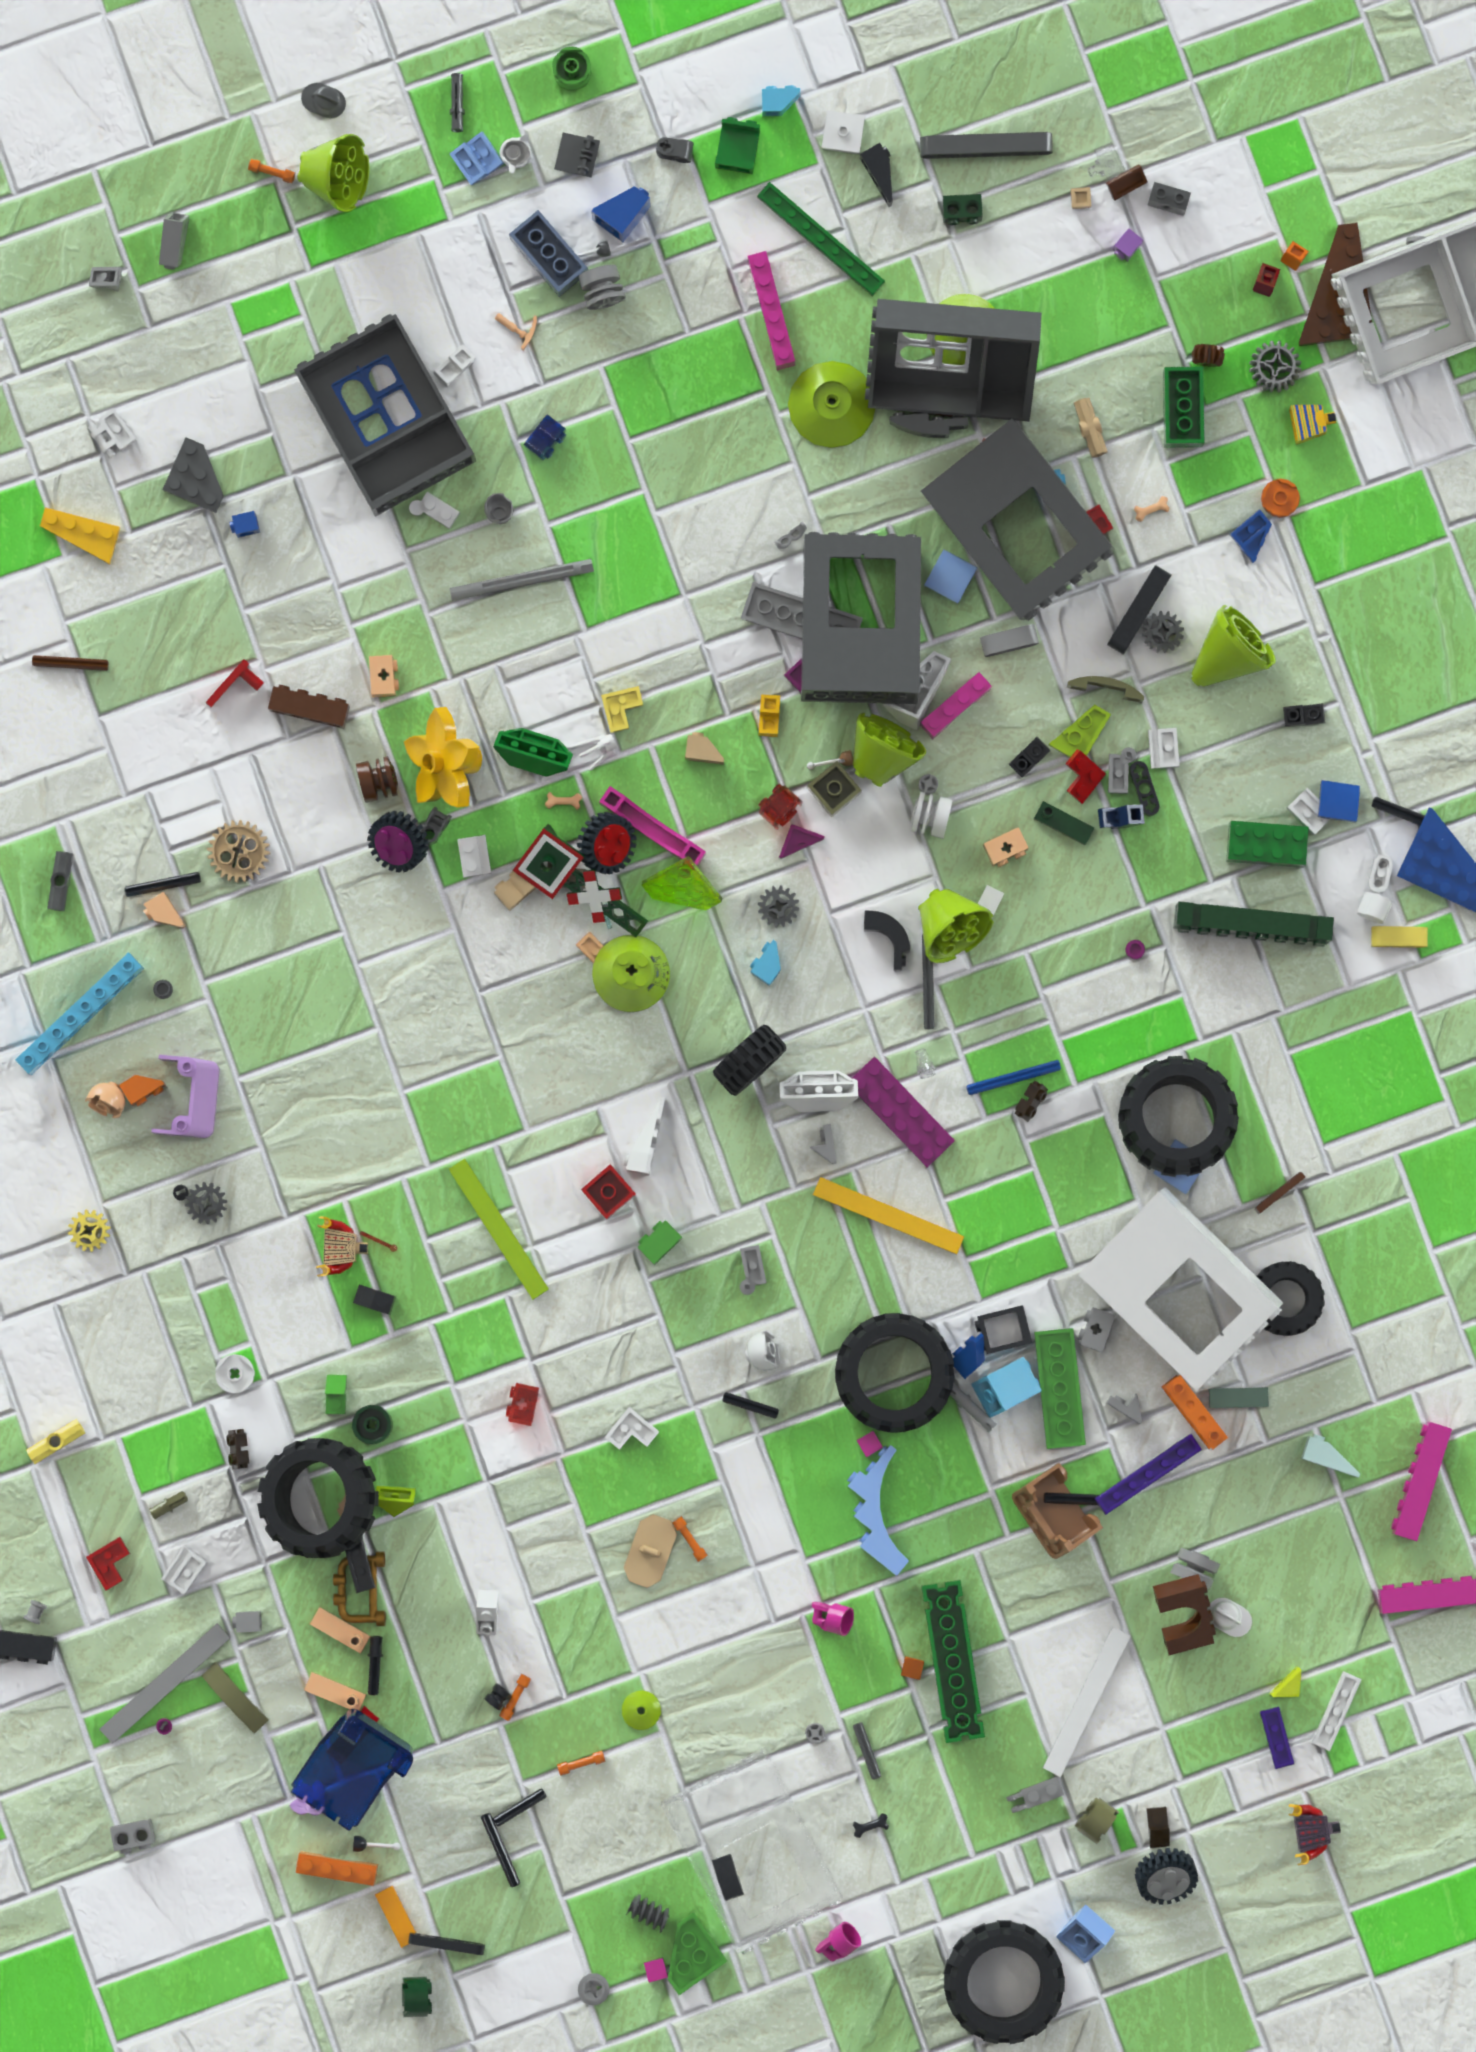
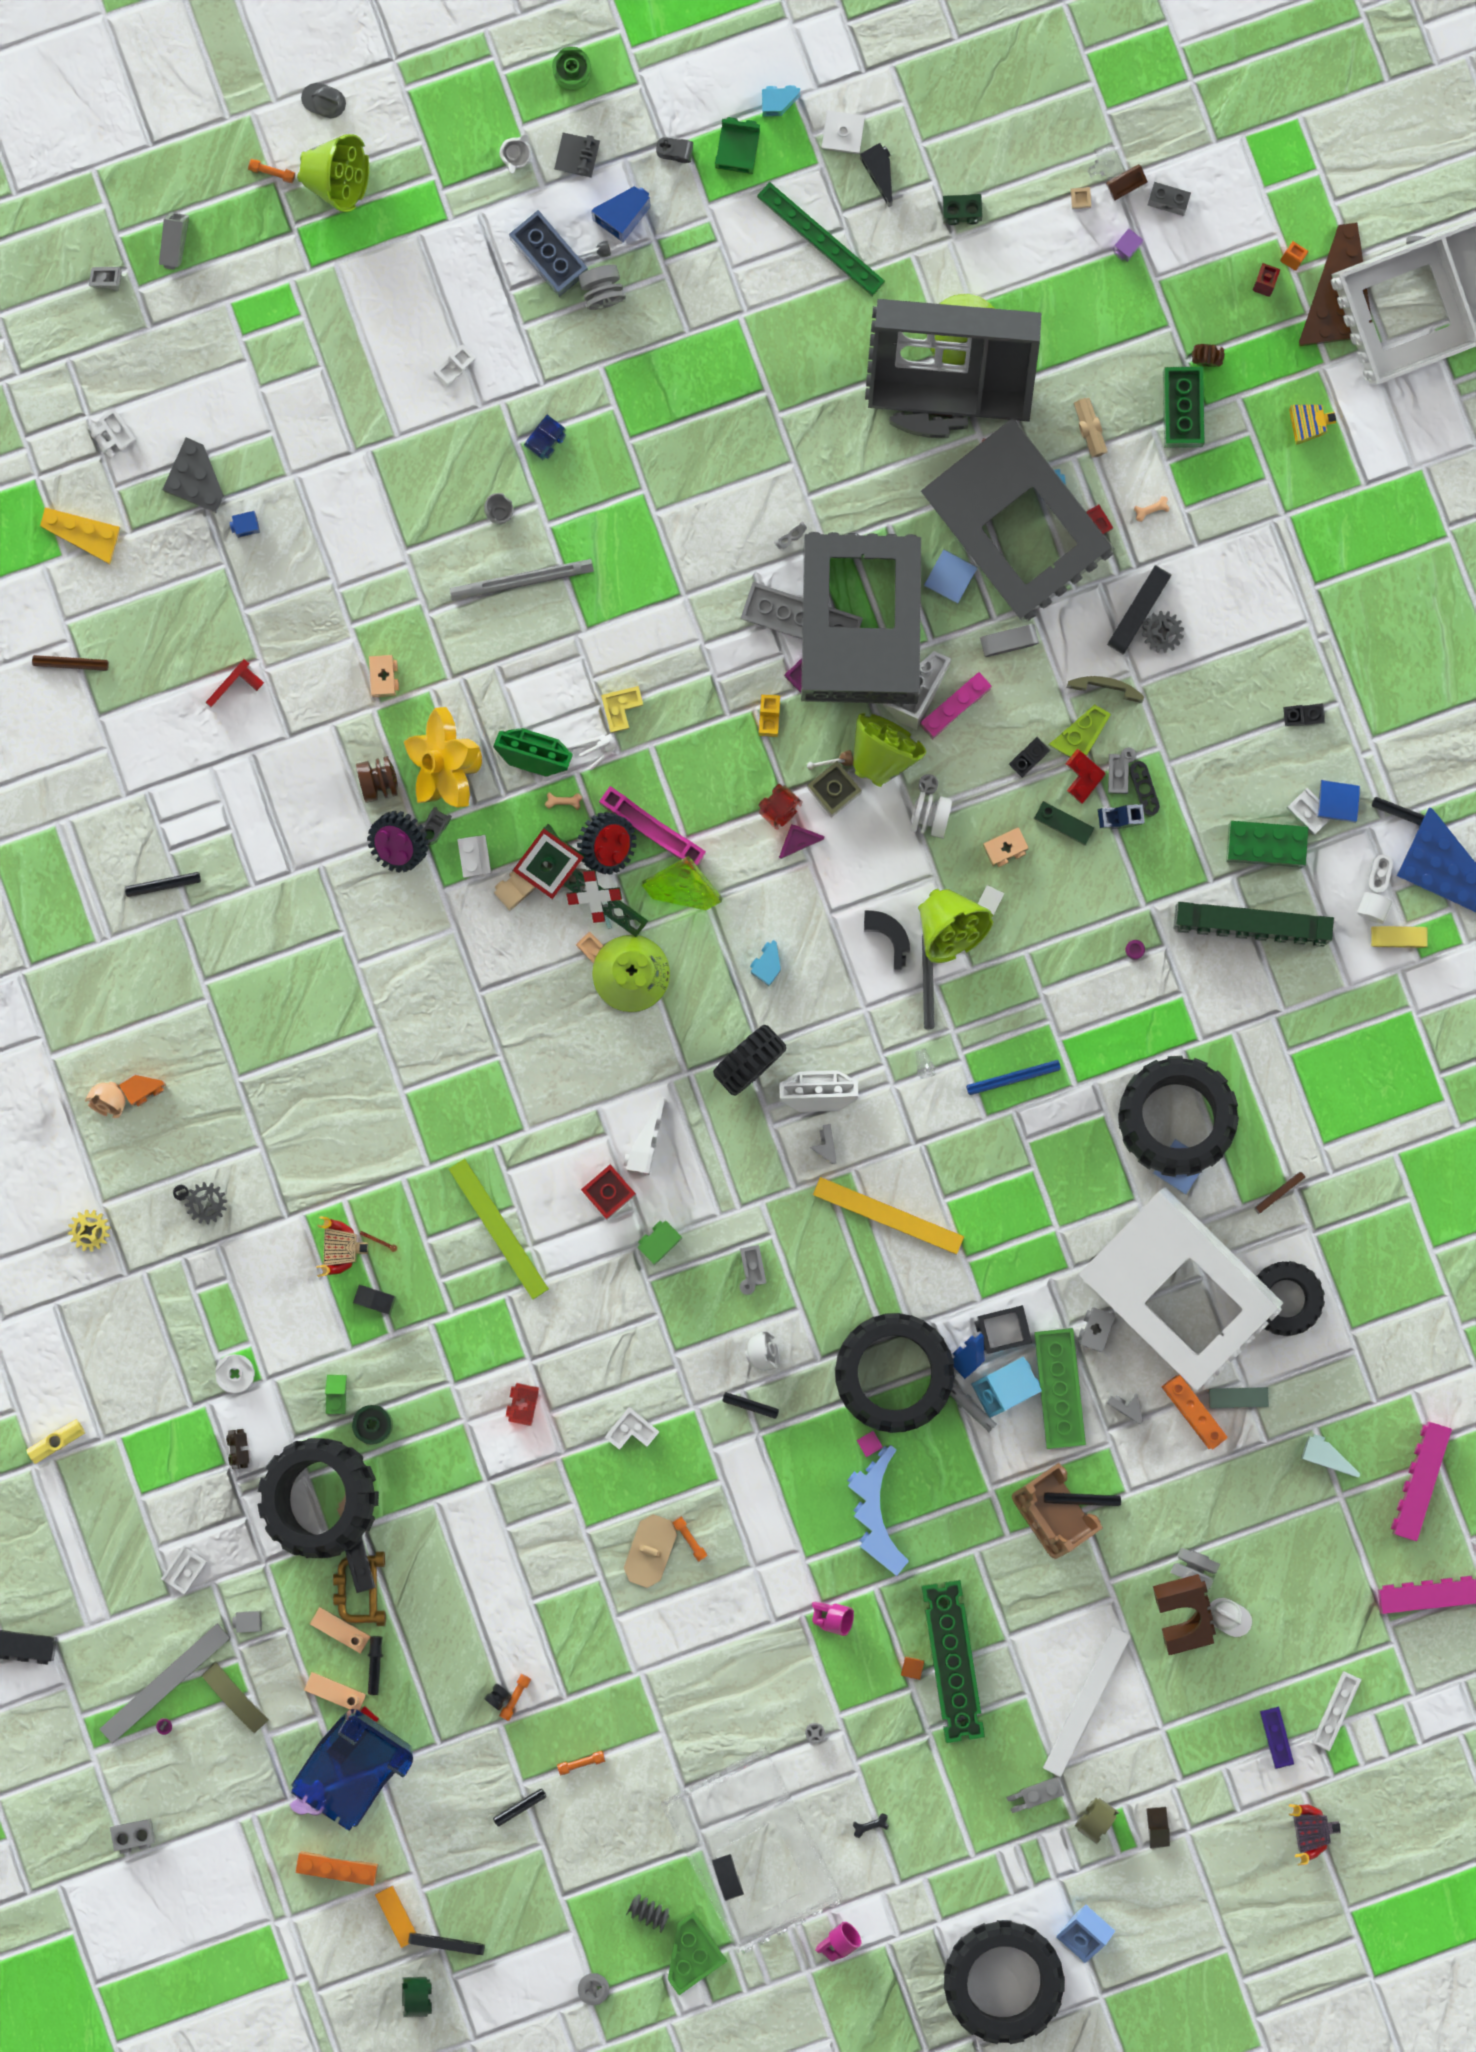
(35, 1611): light grey bush -> none
(58, 894): dark grey piece -> none
(79, 1014): medium azure brick -> none
(103, 1562): red plate -> none
(163, 911): light nougat slope -> none
(163, 989): dark grey plate -> none
(168, 1505): olive axle -> none
(203, 1098): lavender windscreen -> none
(255, 856): tan gear -> none
(309, 707): reddish brown brick -> none
(360, 1844): hinge -> none
(395, 1499): lime slope -> none
(407, 455): dark grey panel -> none
(435, 509): white hinge -> none
(457, 102): dark grey pin -> none
(477, 158): light blue slope -> none
(486, 1612): white slope -> none
(500, 1850): black axle -> none
(511, 326): light nougat piece -> none
(648, 1702): lime dish -> none
(655, 1970): dark pink tile -> none
(702, 750): tan slope -> none
(771, 310): dark pink arch -> none
(780, 914): dark grey gear -> none
(827, 423): lime dish -> none
(867, 1750): dark grey axle -> none
(901, 1112): magenta plate -> none
(986, 145): dark grey beam -> none
(1027, 1109): dark brown hinge -> none
(1148, 1474): dark purple tile -> none
(1163, 748): white plate -> none
(1166, 1876): wheel -> none
(1231, 650): lime cone -> none
(1252, 534): blue wing -> none
(1278, 349): light grey gear -> none
(1280, 498): orange tile -> none
(1289, 1685): neon yellow slope -> none

